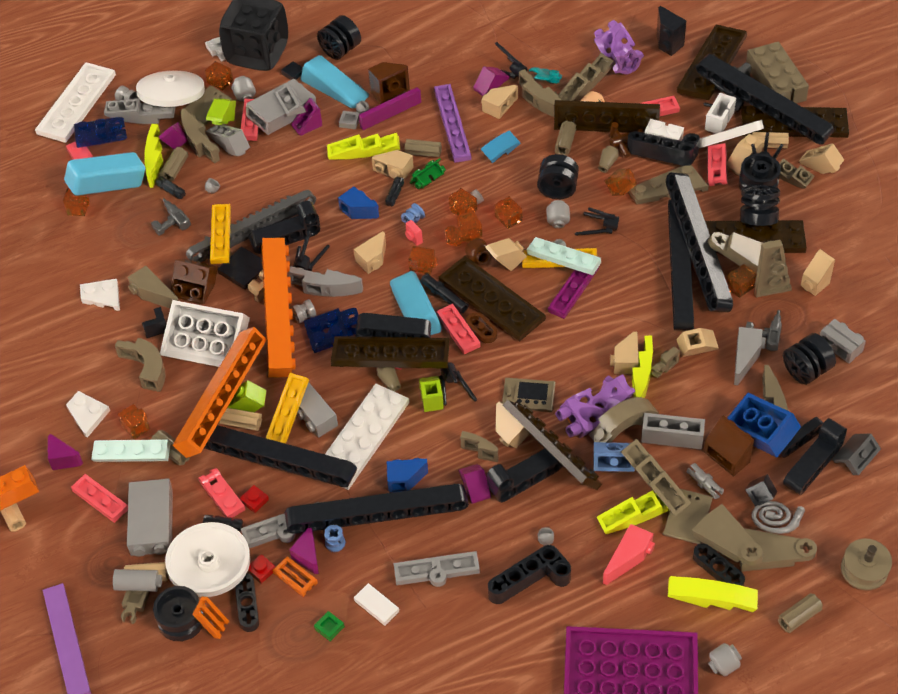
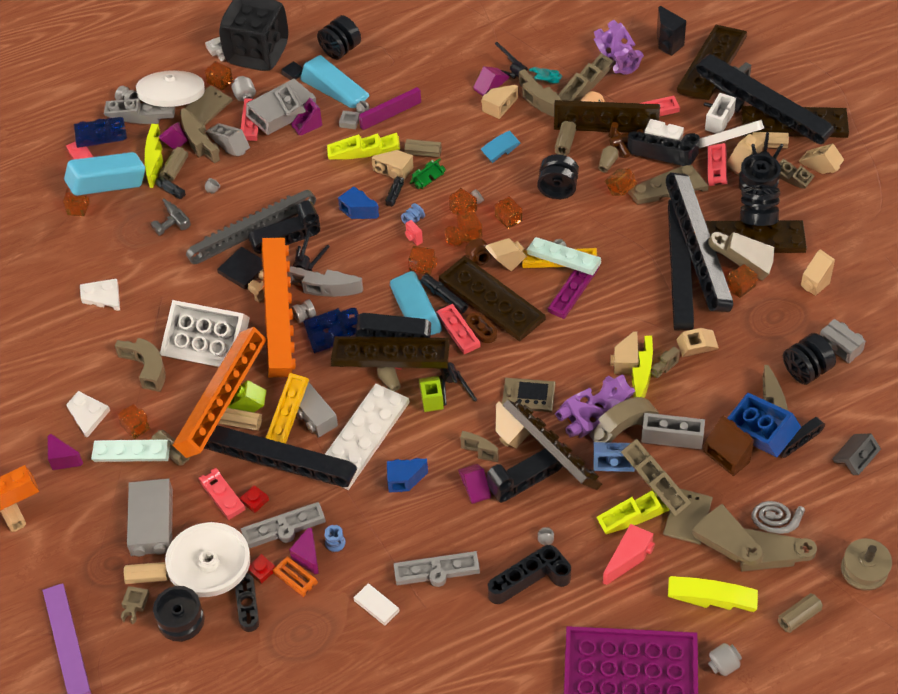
(75, 102): white plate -> none
(99, 498): coral plate -> none
(136, 580): light grey brick -> none
(150, 288): dark tan slope -> none
(155, 326): black panel -> none
(193, 280): reddish brown slope -> none
(211, 613): orange tile -> none
(220, 234): yellow tile -> none
(221, 111): lime slope -> none
(236, 523): black axle -> none
(329, 626): green tile -> none
(371, 253): tan slope -> none
(376, 508): black beam -> none
(388, 81): reddish brown slope -> none
(452, 123): medium lavender tile -> none
(558, 213): light grey head -> none
(610, 221): black plant -> none
(705, 481): light grey pin -> none
(717, 559): black beam -> none
(748, 351): light grey slope -> none
(761, 490): black panel -> none
(772, 270): dark tan wing -> none
(772, 334): dark grey piece -> none
(777, 71): dark tan piece -> none
(816, 457): black beam -> none

